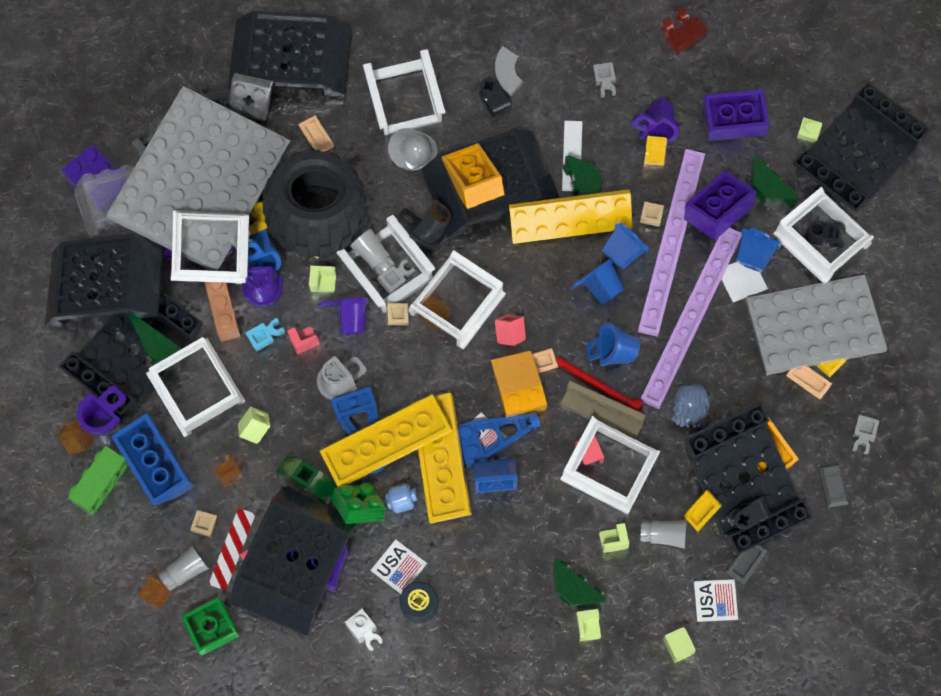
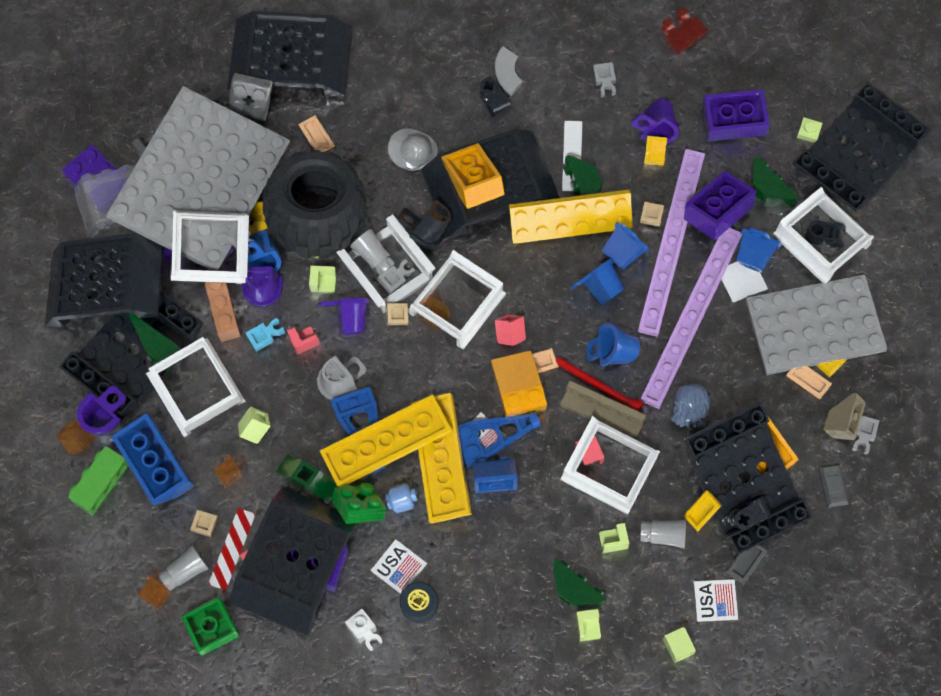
(421, 64): white piece -> none
(845, 418): none -> dark tan slope

